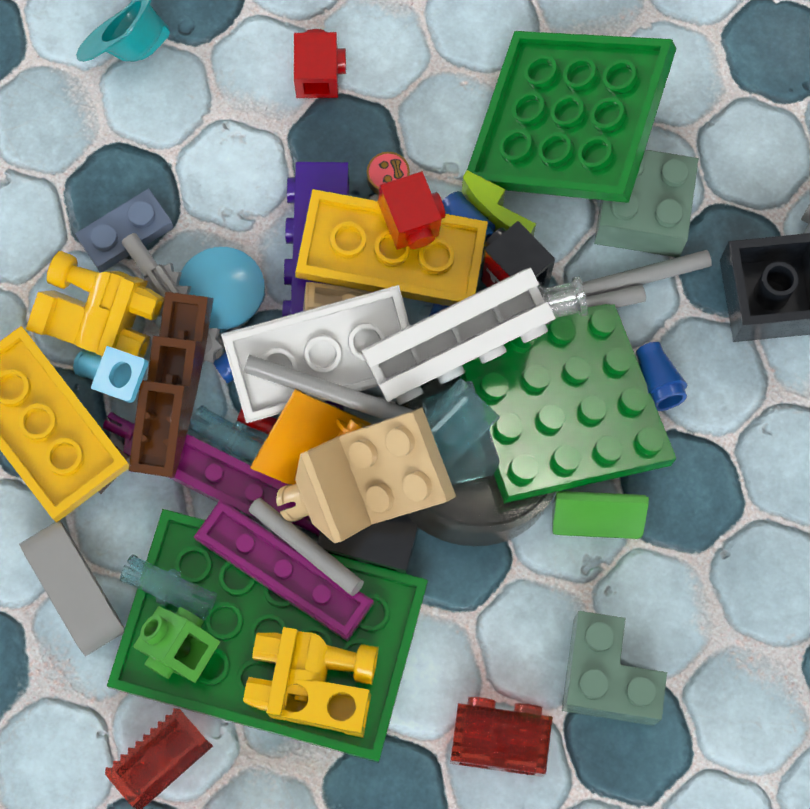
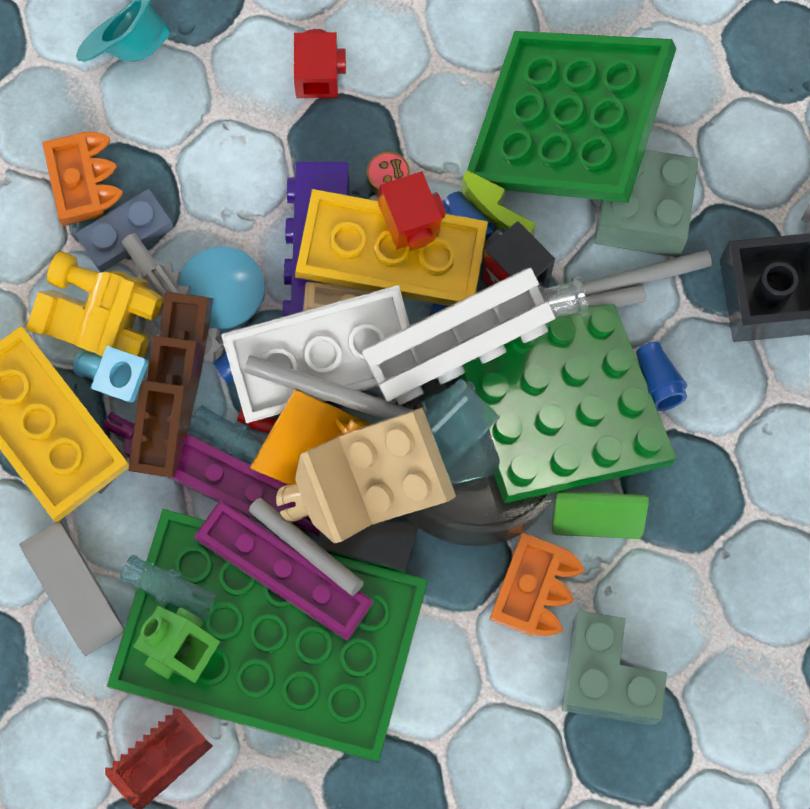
(76, 176): none -> orange plate
(299, 683): yellow hips -> none
(501, 738): clear red brick -> none
(532, 584): none -> orange plate

